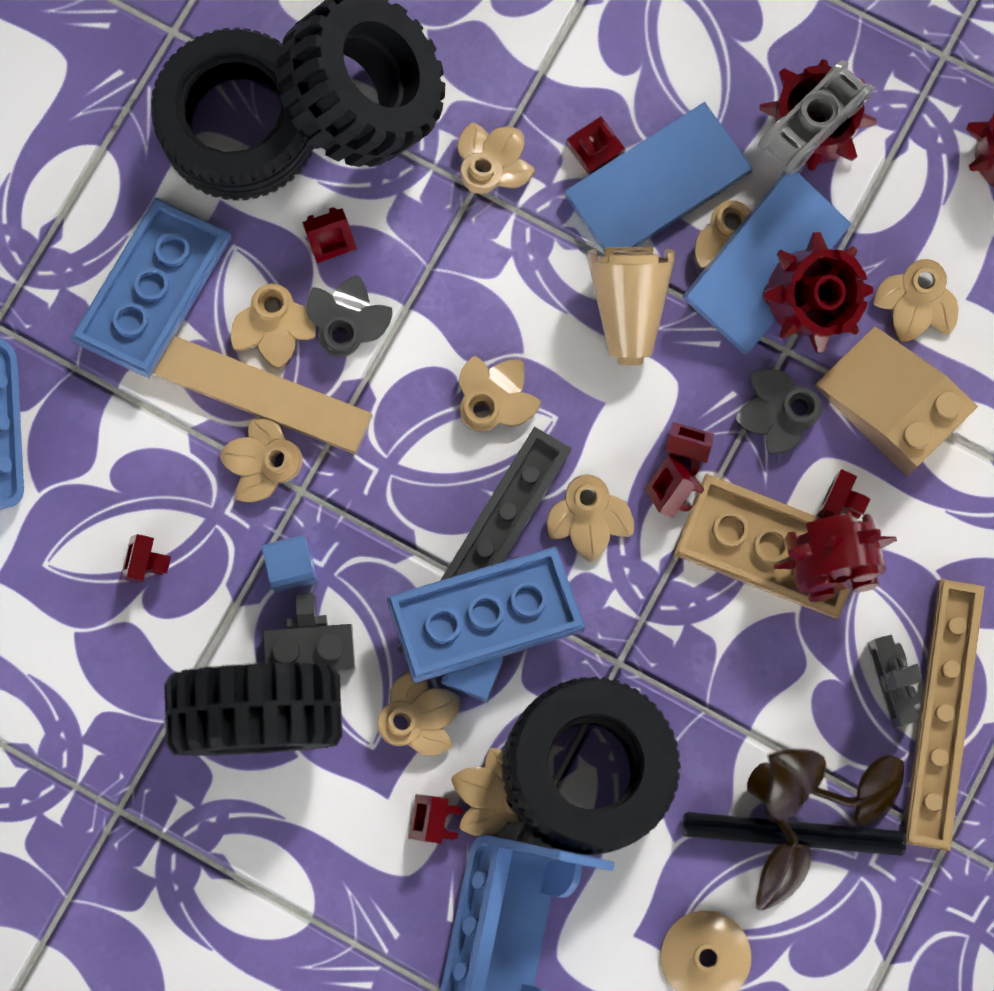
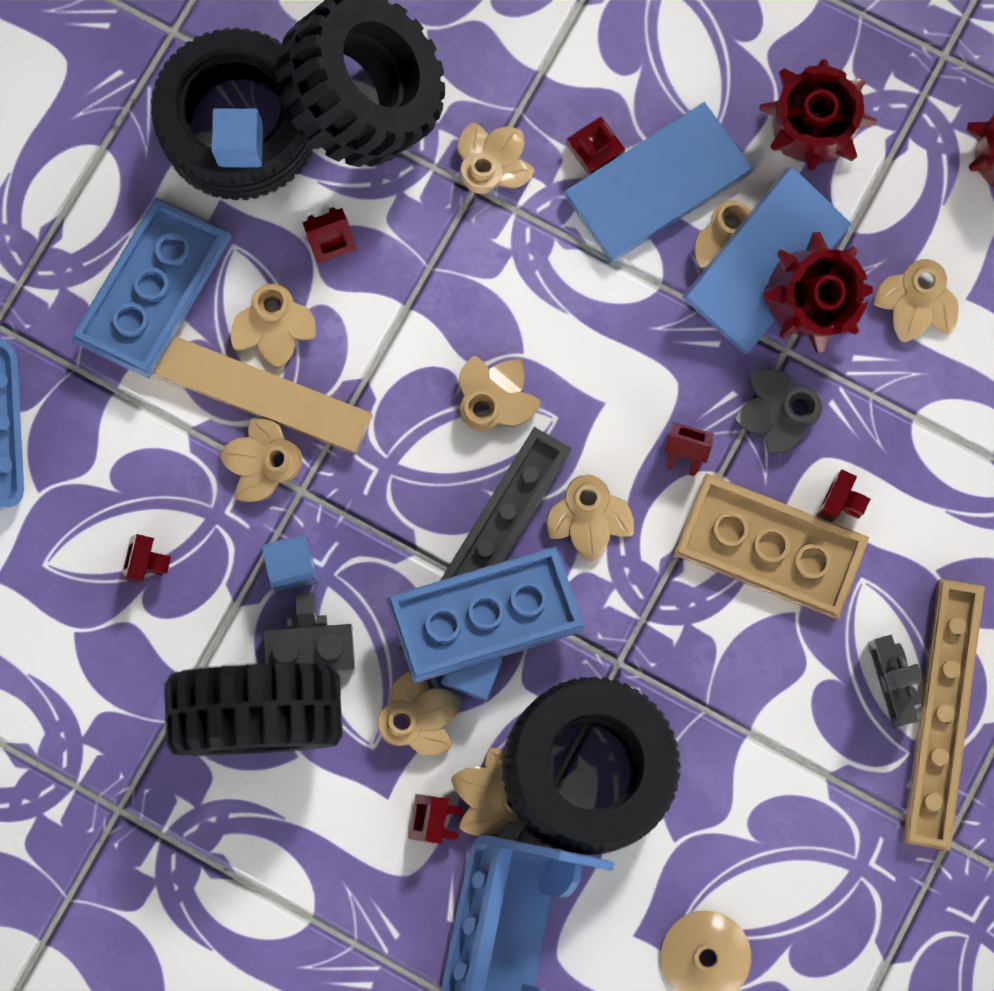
(237, 137): none -> medium blue piece
(347, 311): dark grey plate -> none
(630, 298): tan cone -> none
(672, 486): dark red tile -> none
(785, 787): dark brown plant -> none
(797, 135): light grey piece -> none
(811, 834): black axle -> none
(836, 556): dark red brick -> none
(895, 399): tan slope -> none

